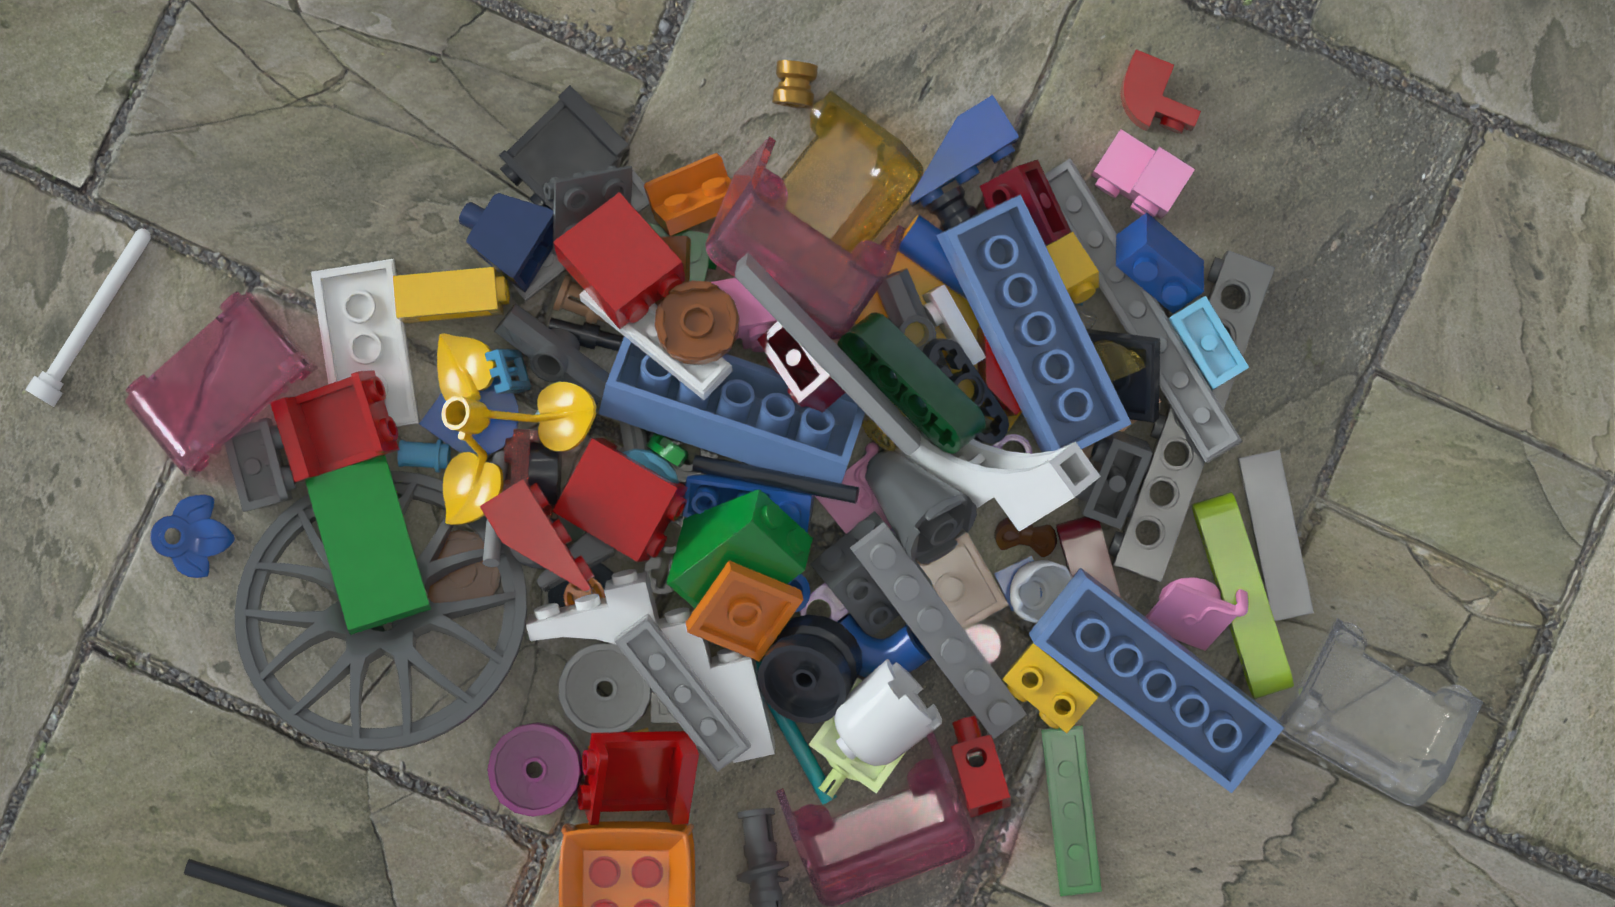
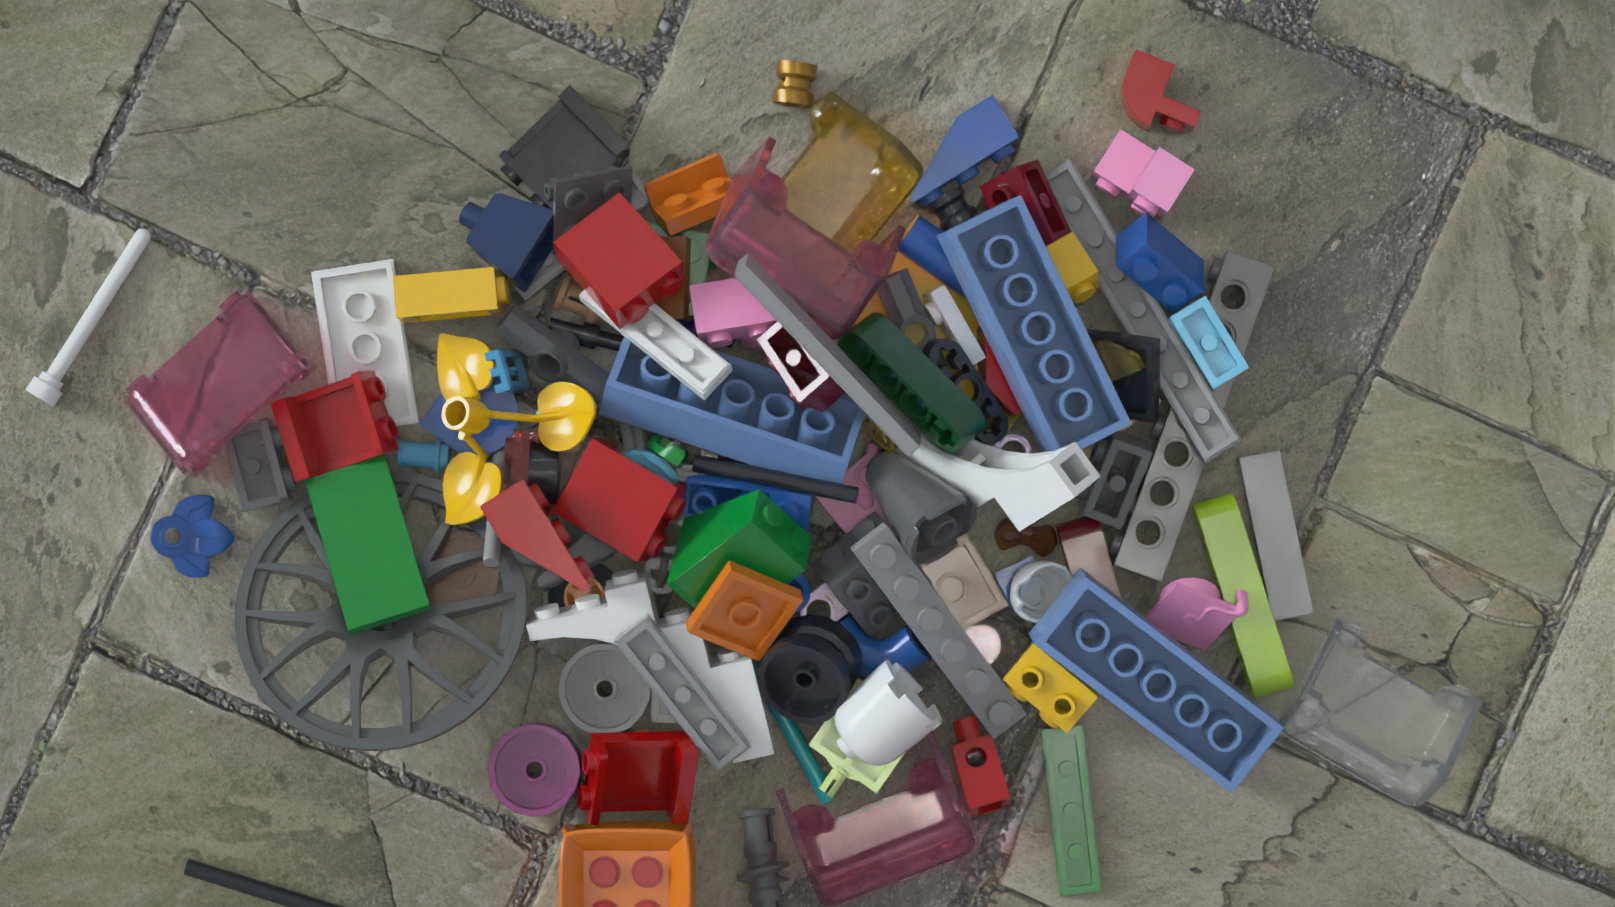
(697, 322): dark orange tile -> none

